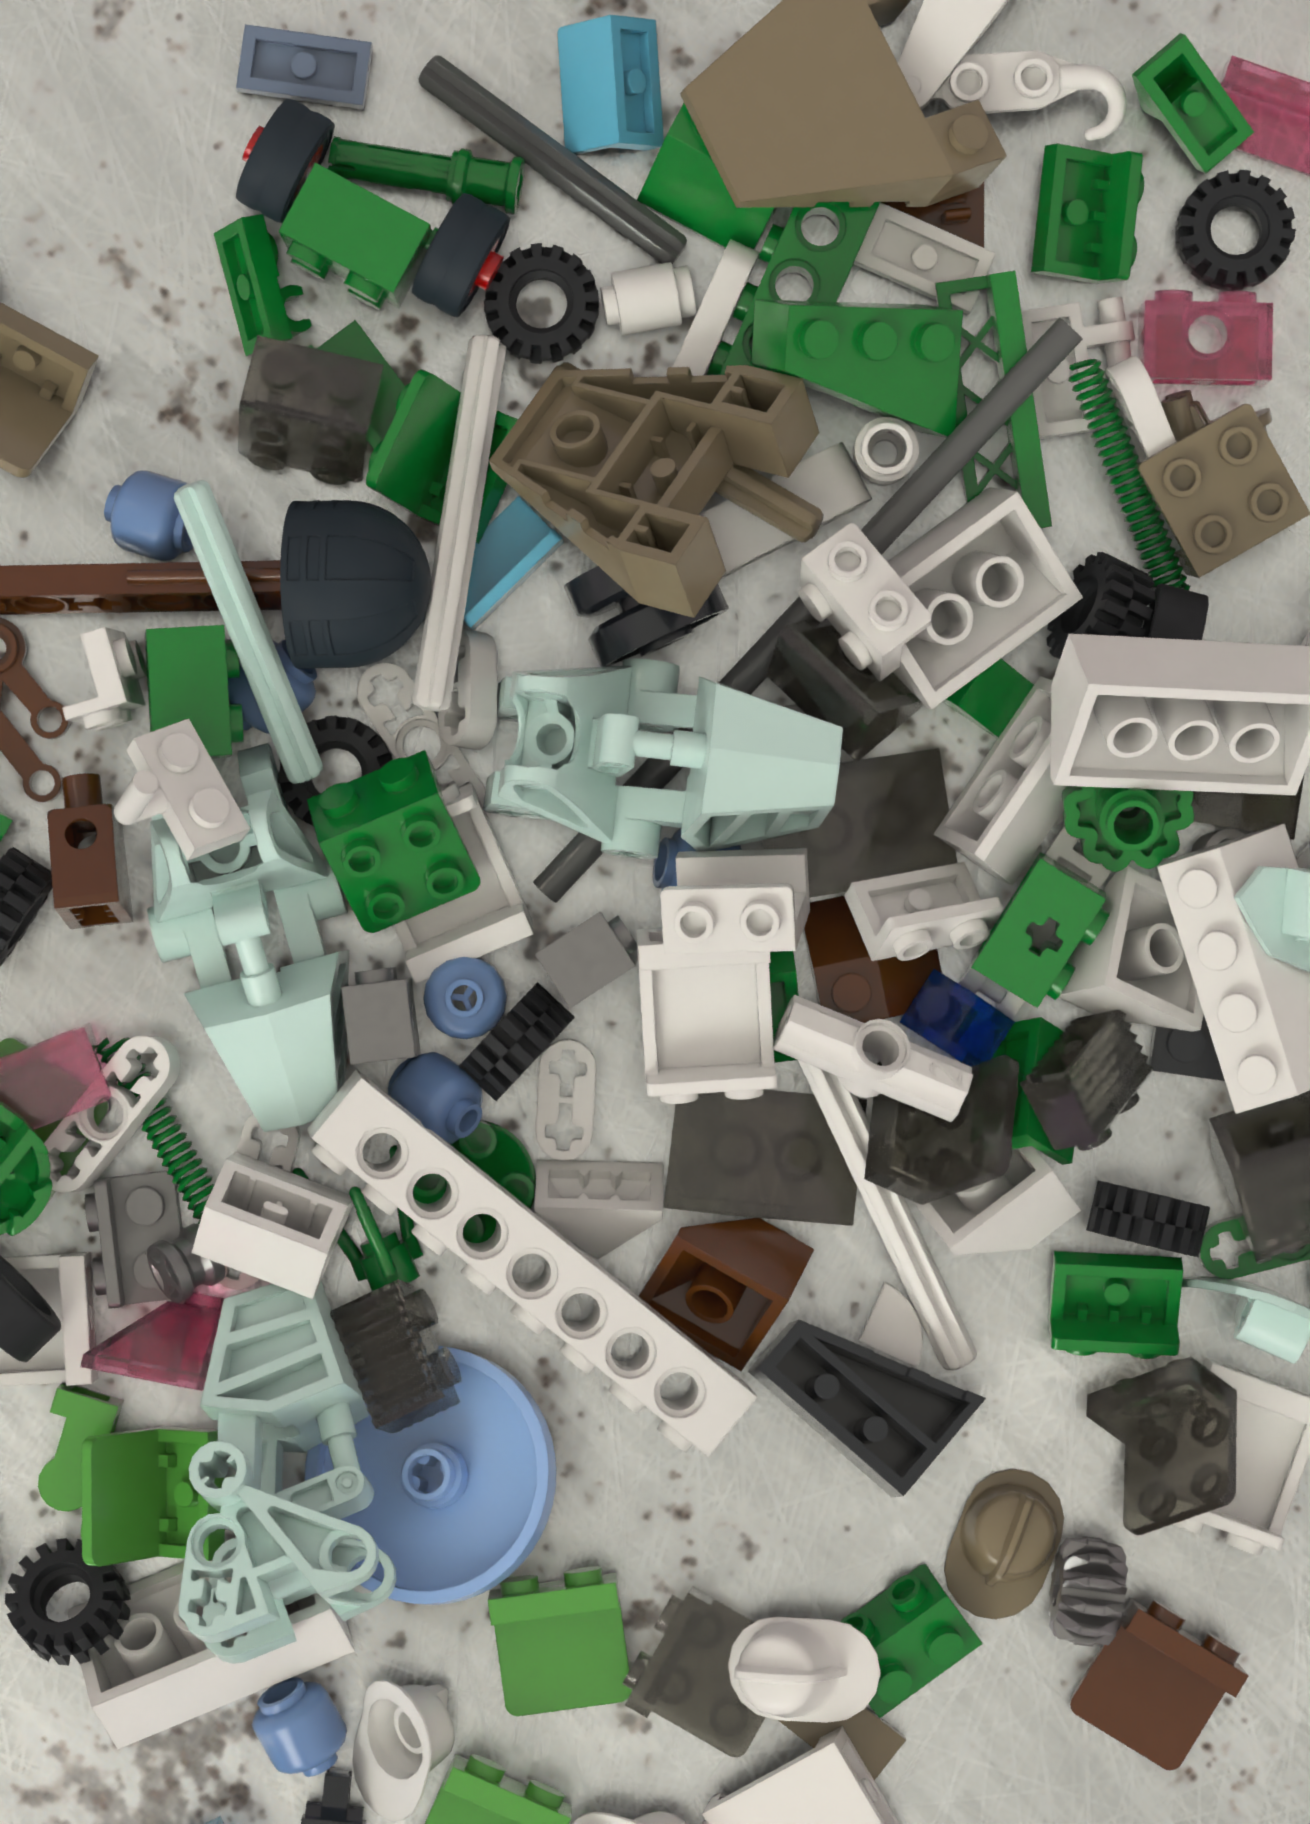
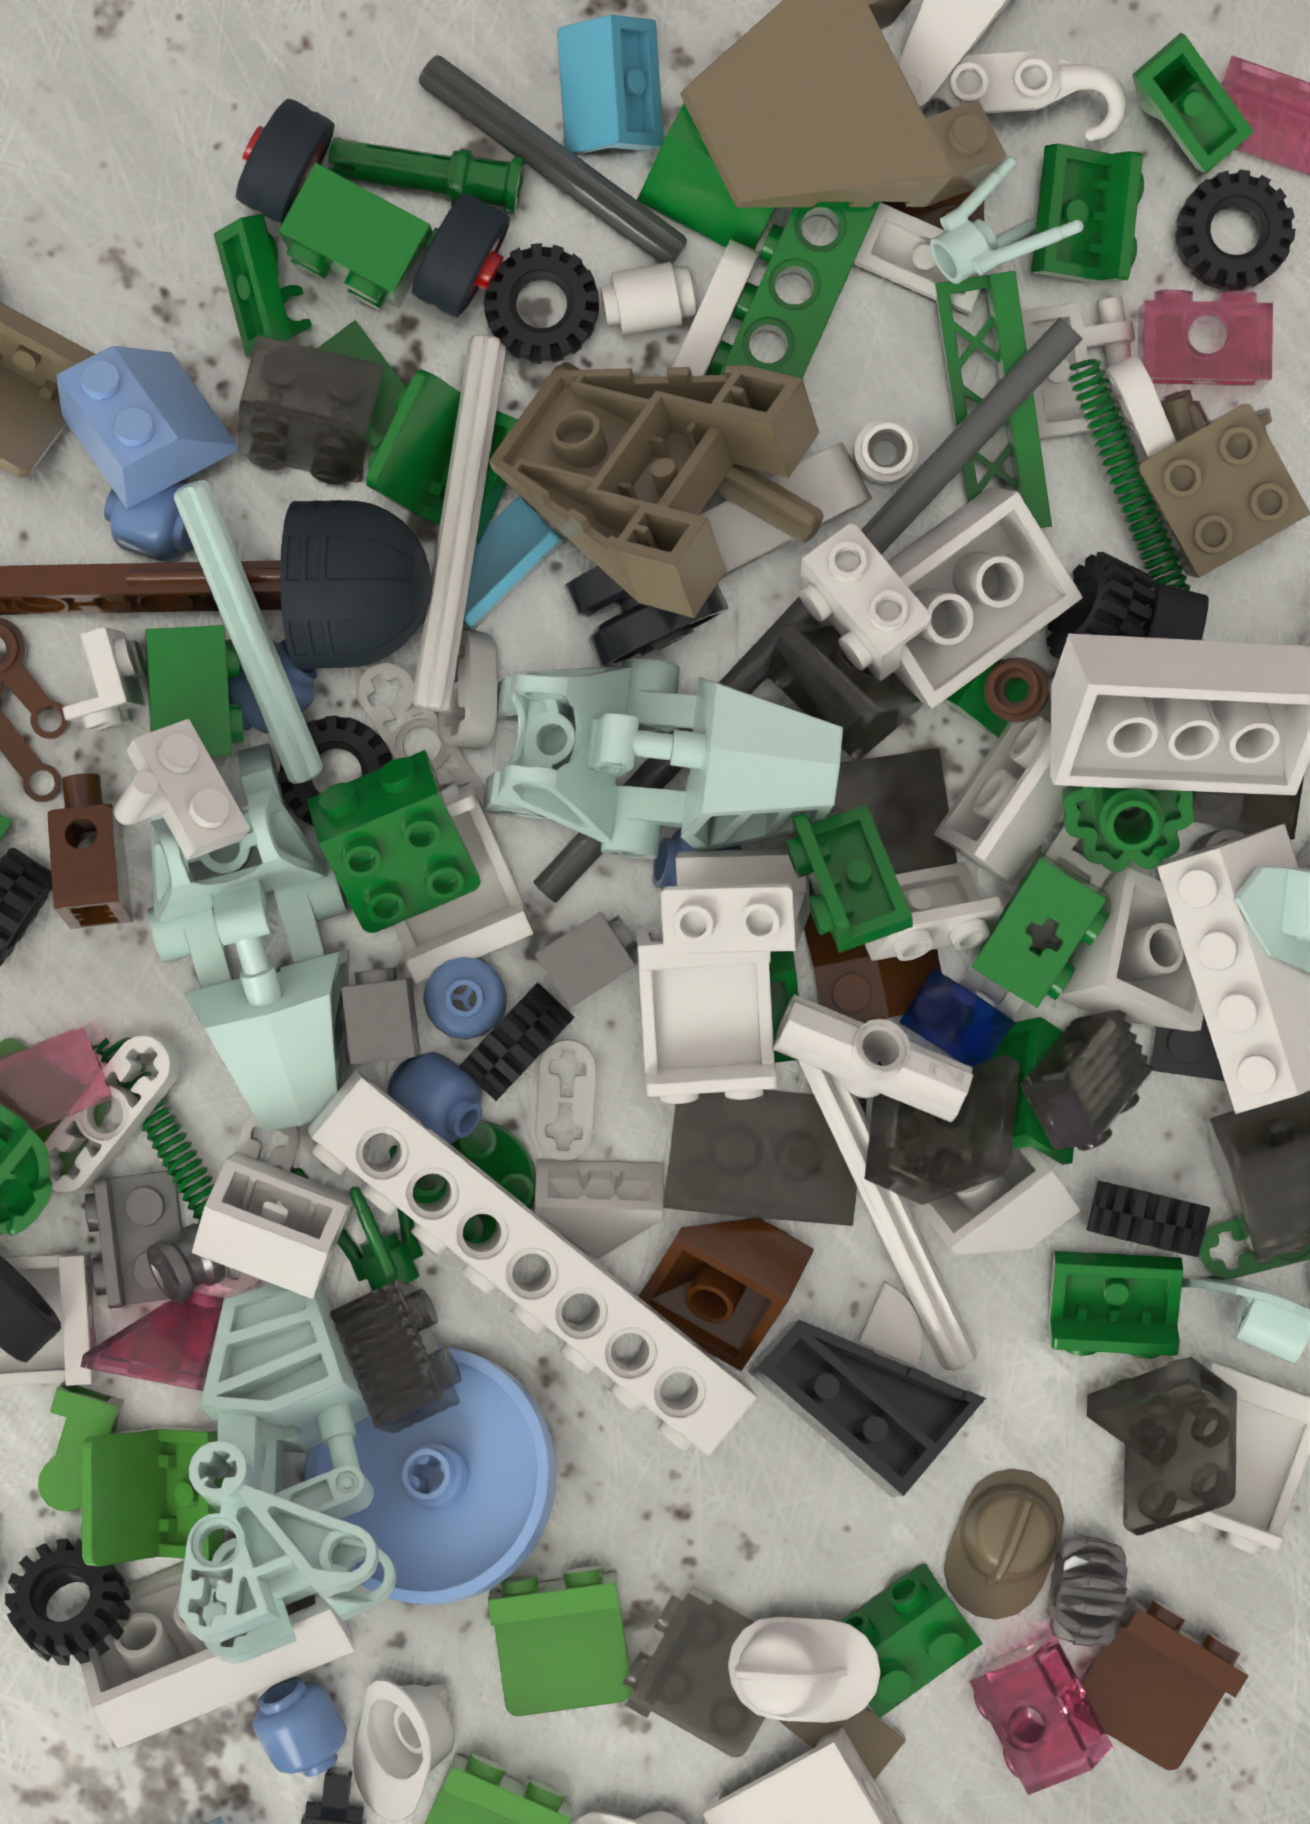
(141, 420): none -> light blue slope
(304, 66): sand blue plate -> none
(851, 878): none -> green bracket
(870, 354): green wedge -> none
(974, 248): none -> light aqua plant
(1002, 676): none -> reddish brown plate
(1042, 1680): none -> clear pink brick

